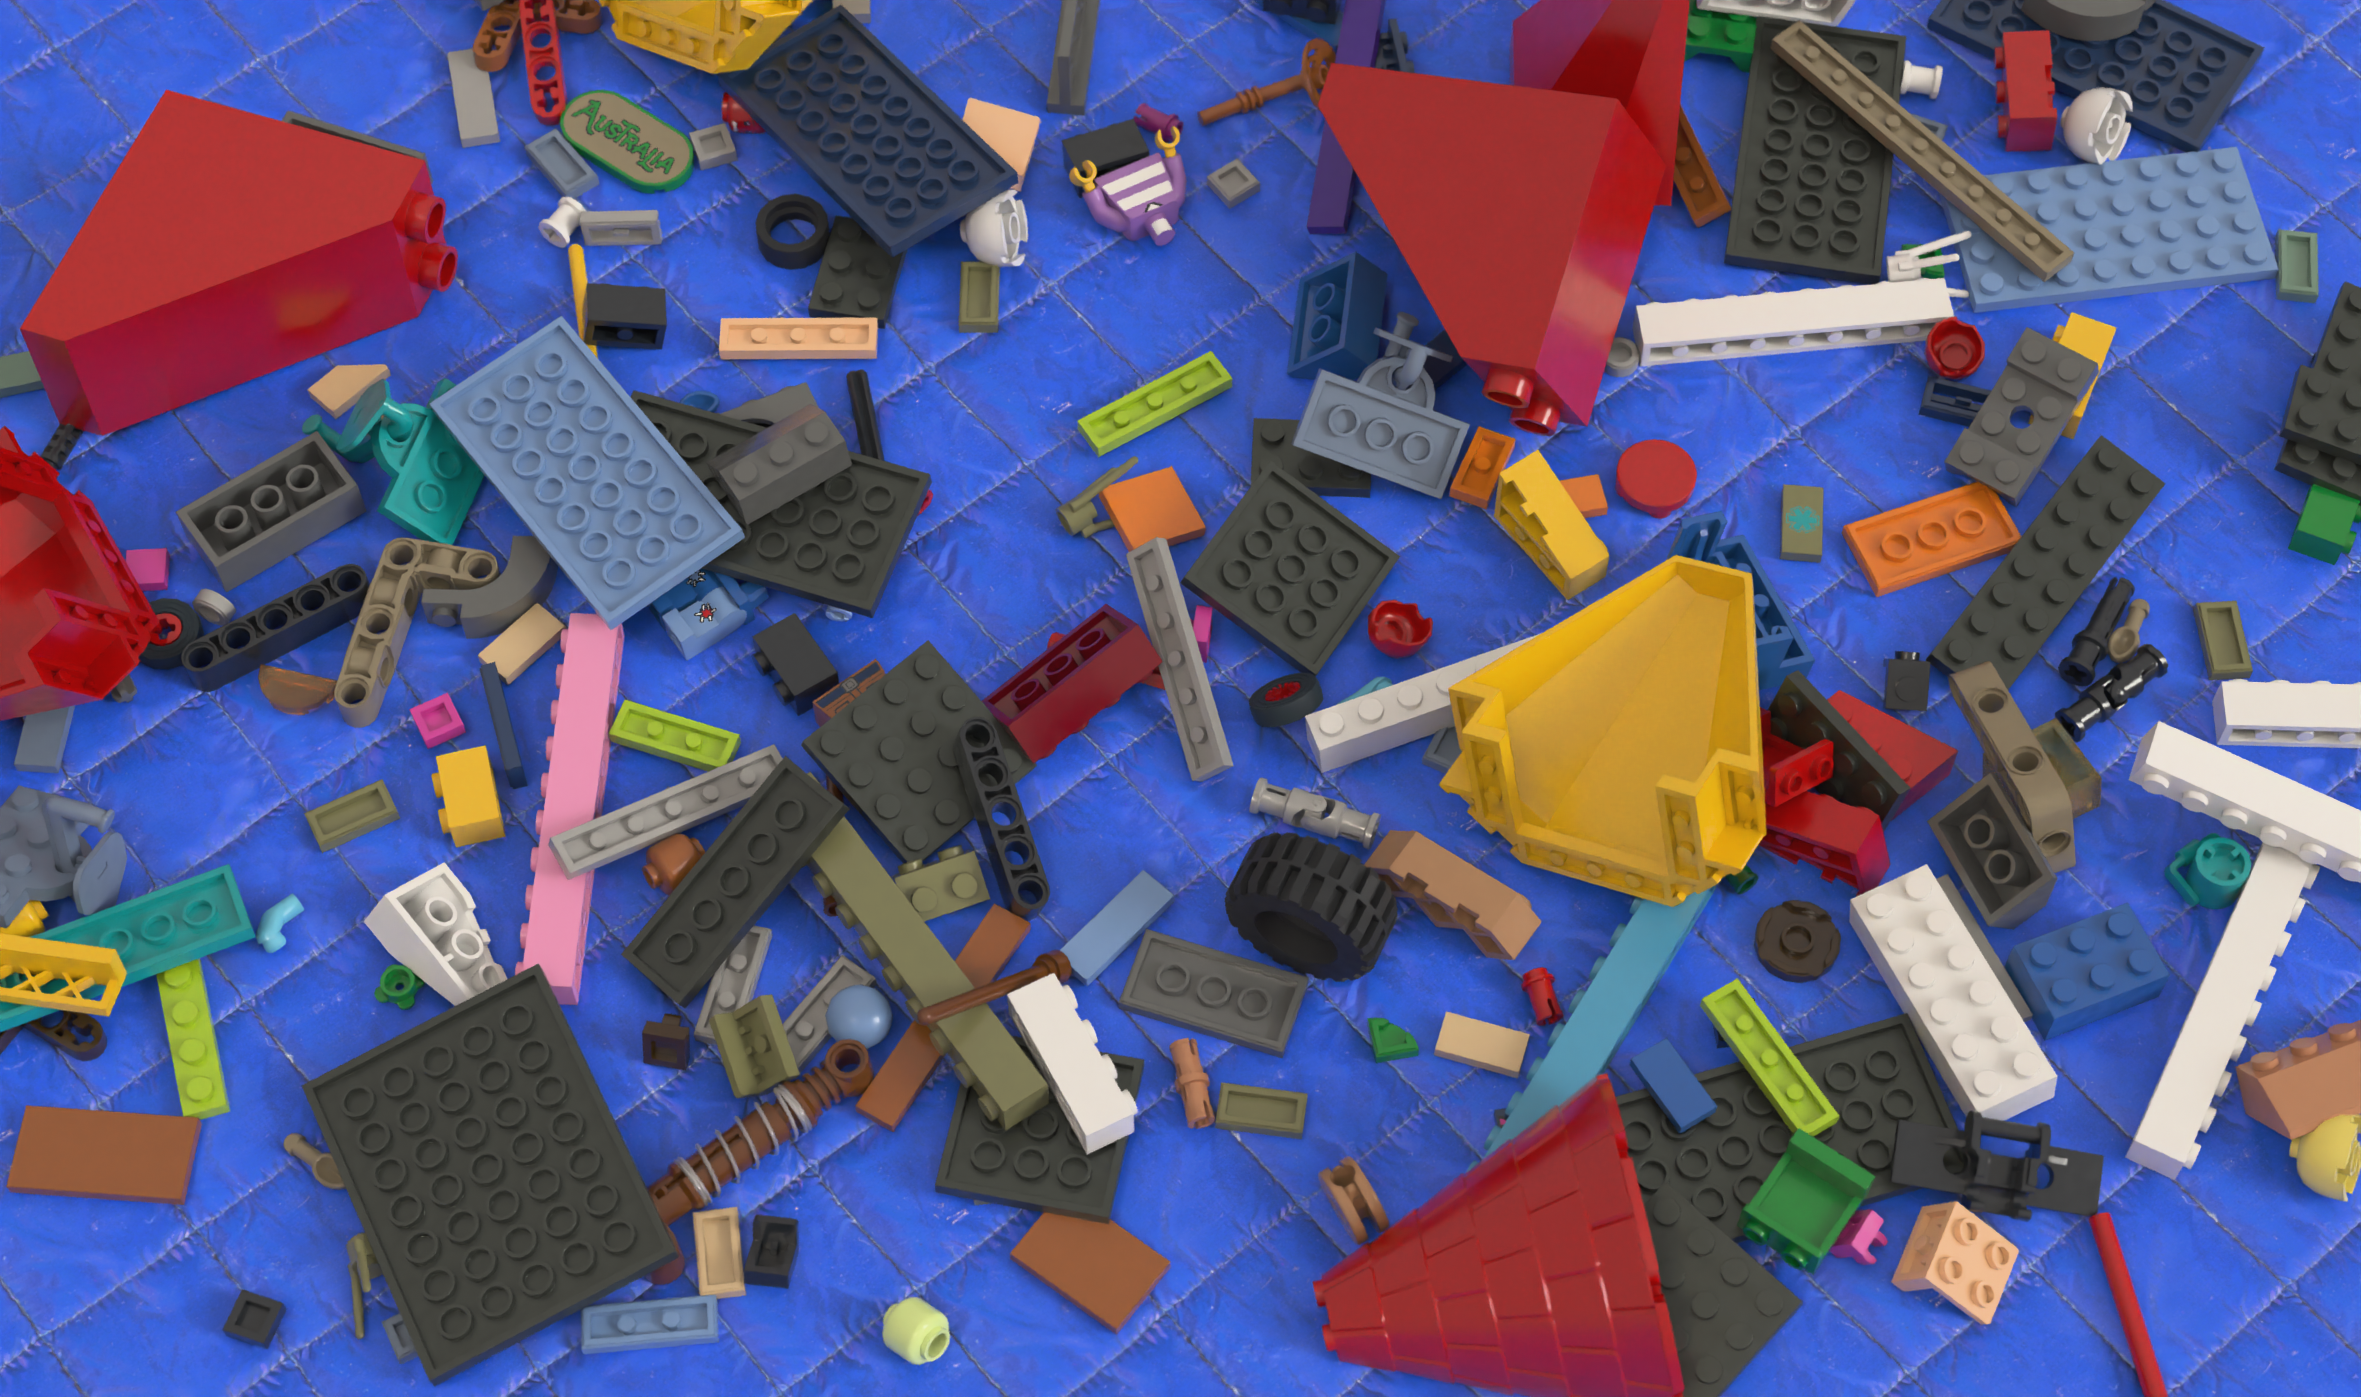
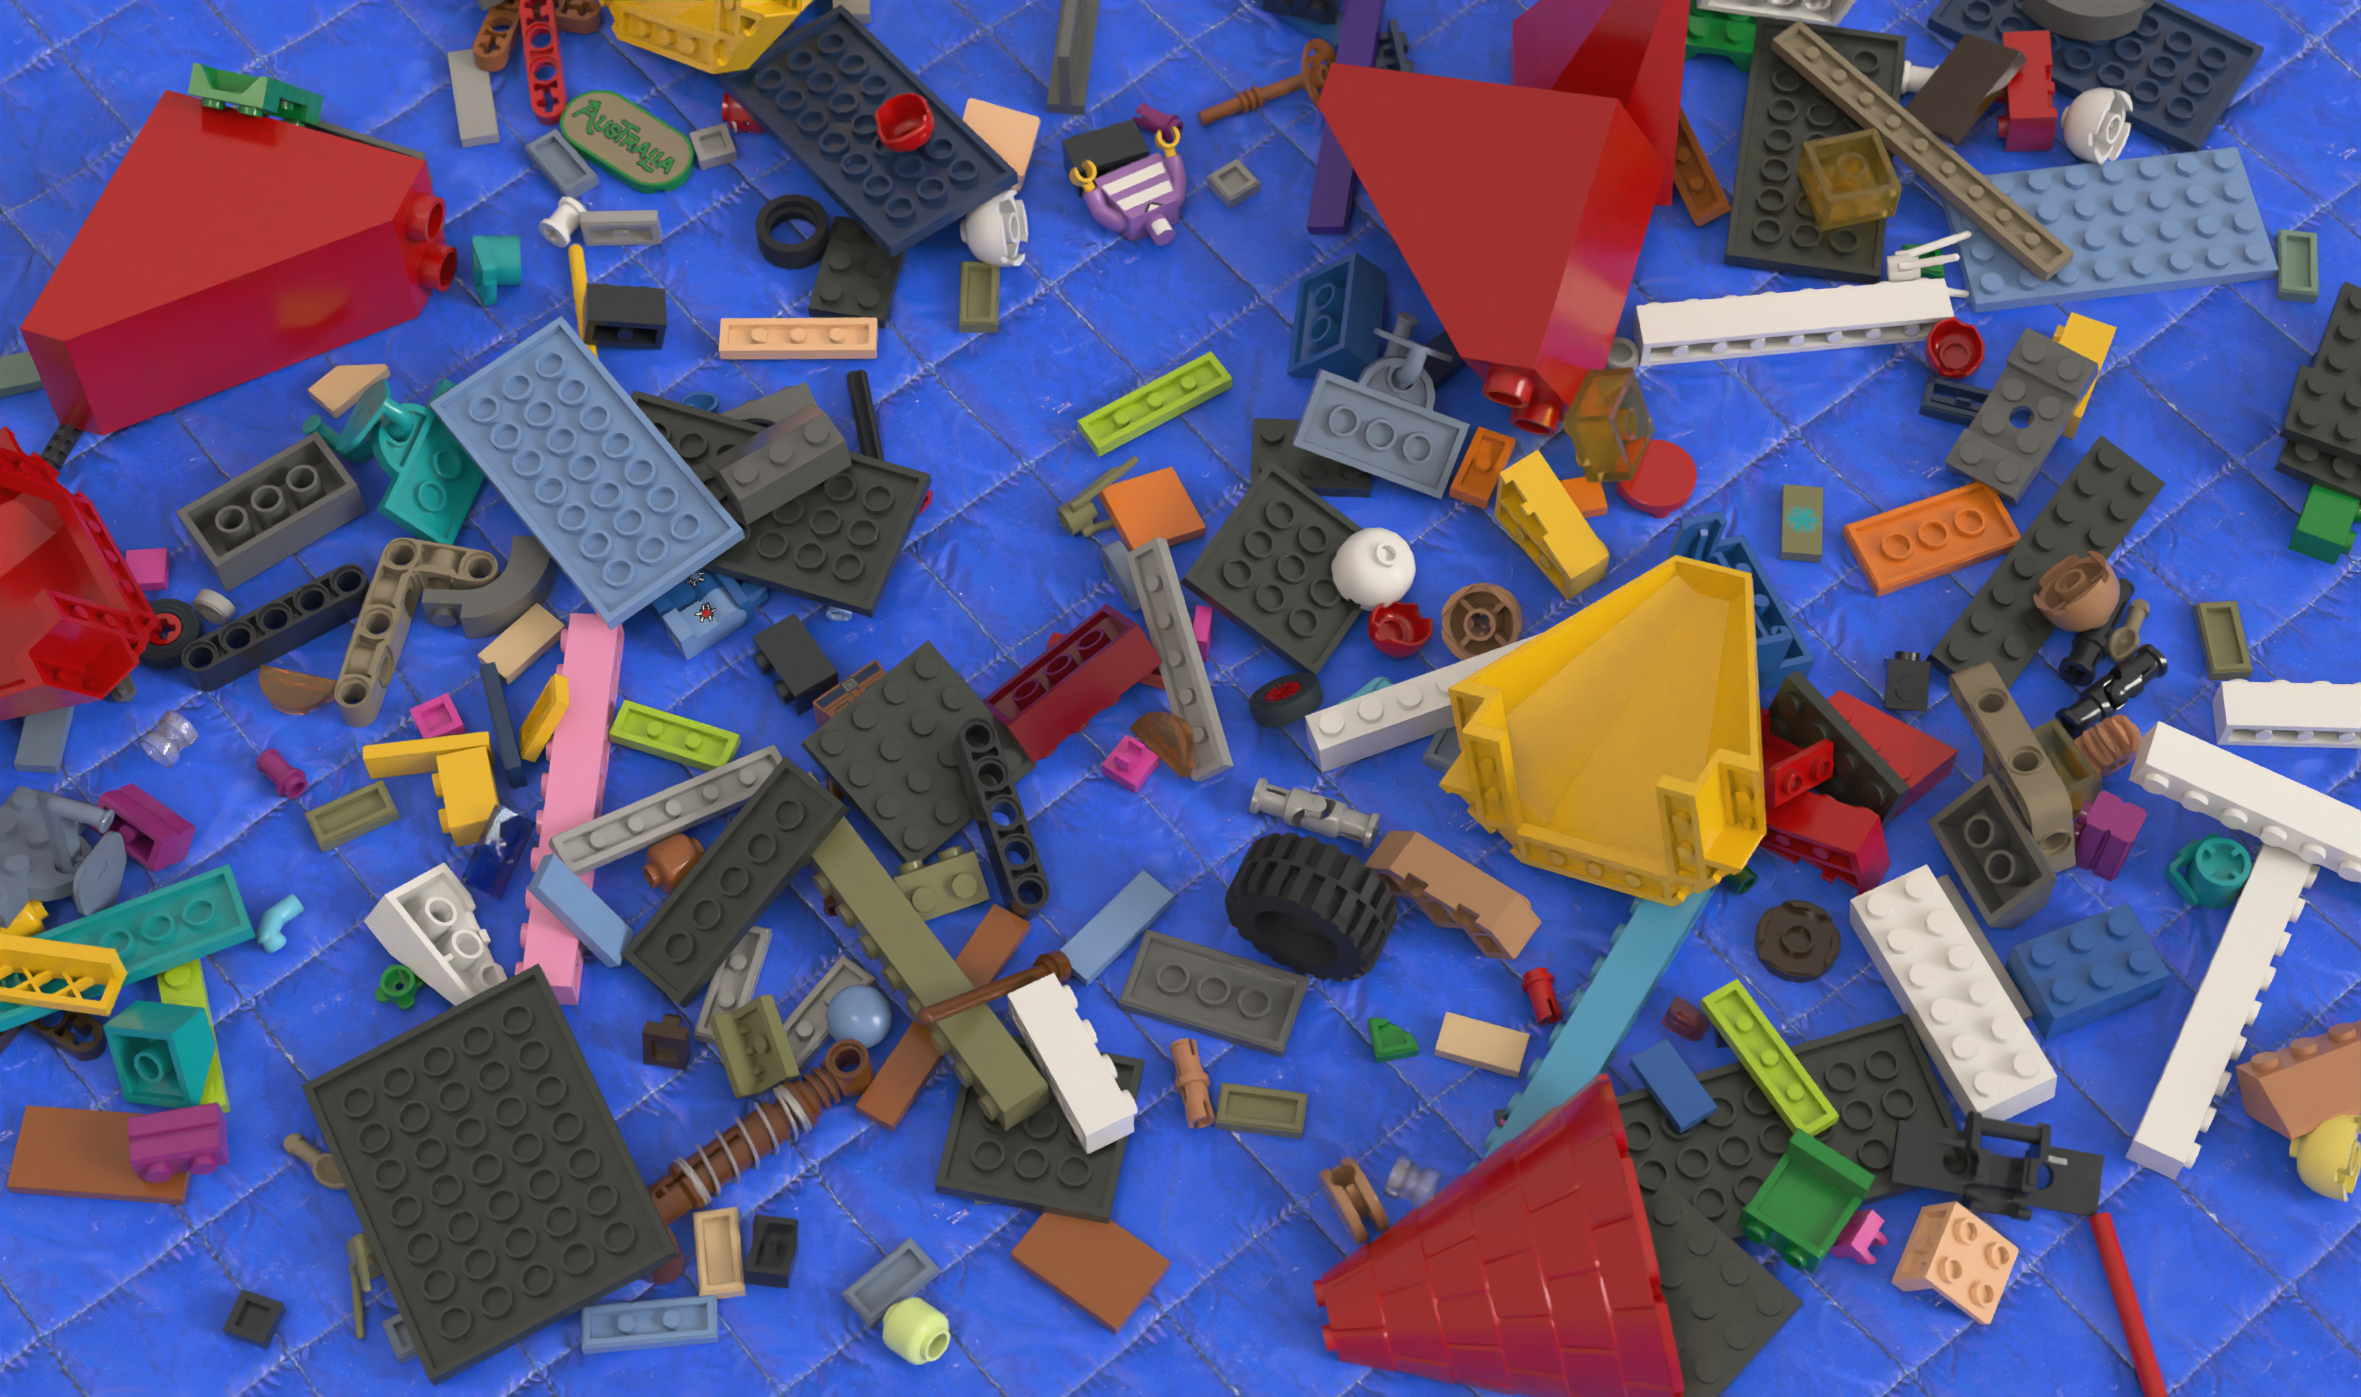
(148, 828): none -> magenta brick
(161, 1053): none -> teal slope
(168, 738): none -> clear wheel
(178, 1142): none -> magenta brick
(255, 95): none -> green piece
(289, 781): none -> magenta pin
(420, 754): none -> yellow tile
(494, 264): none -> teal piece
(497, 852): none -> clear blue plate
(544, 717): none -> yellow tile
(580, 910): none -> medium blue tile
(890, 1282): none -> sand blue tile
(904, 122): none -> red hair
(1118, 569): none -> sand blue beam
(1130, 763): none -> dark pink tile
(1168, 738): none -> clear orange tile
(1374, 568): none -> white cylinder
(1408, 1181): none -> clear wheel
(1466, 624): none -> medium nougat cylinder
(1609, 425): none -> clear yellow brick
(1685, 1020): none -> tile
(1848, 179): none -> clear yellow brick
(1964, 87): none -> dark brown tile
(2079, 593): none -> medium nougat cylinder
(2106, 834): none -> magenta brick
(2110, 744): none -> nougat gear

